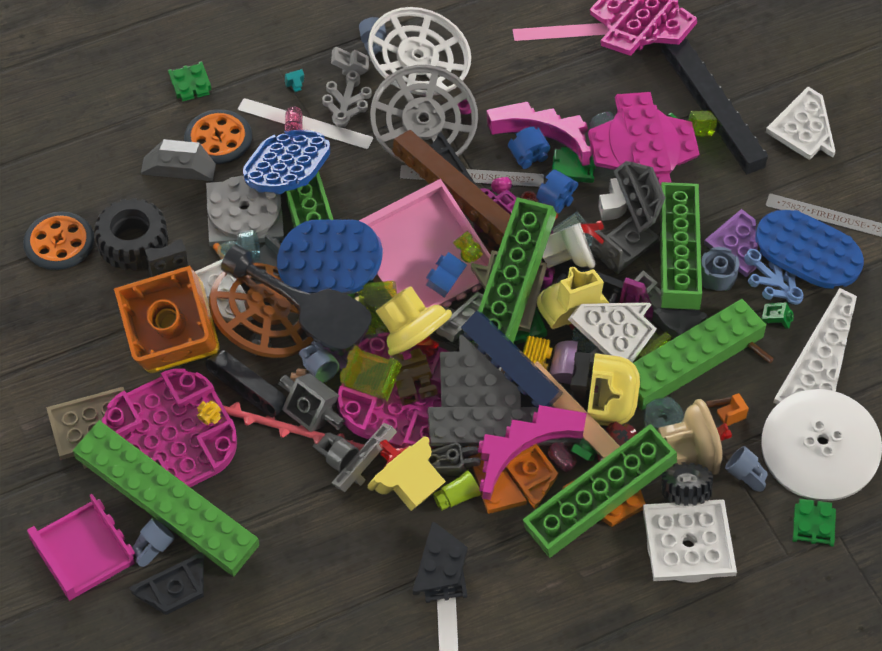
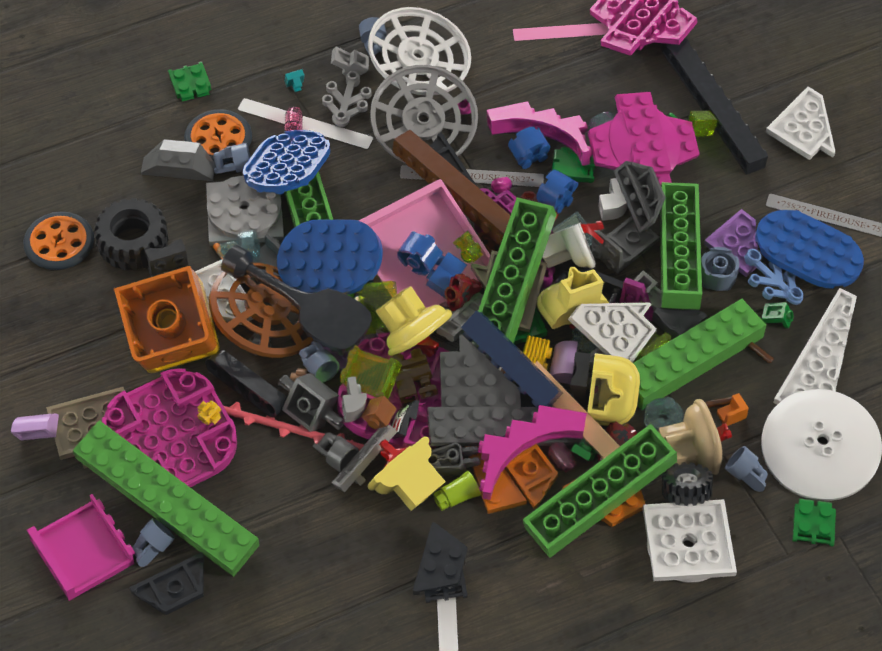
(35, 426): none -> lavender brick
(240, 156): none -> sand blue piece
(353, 403): none -> light grey brick
(378, 412): none -> dark orange brick
(405, 414): none -> black slope
(419, 253): none -> blue brick
(461, 290): none -> dark red rock

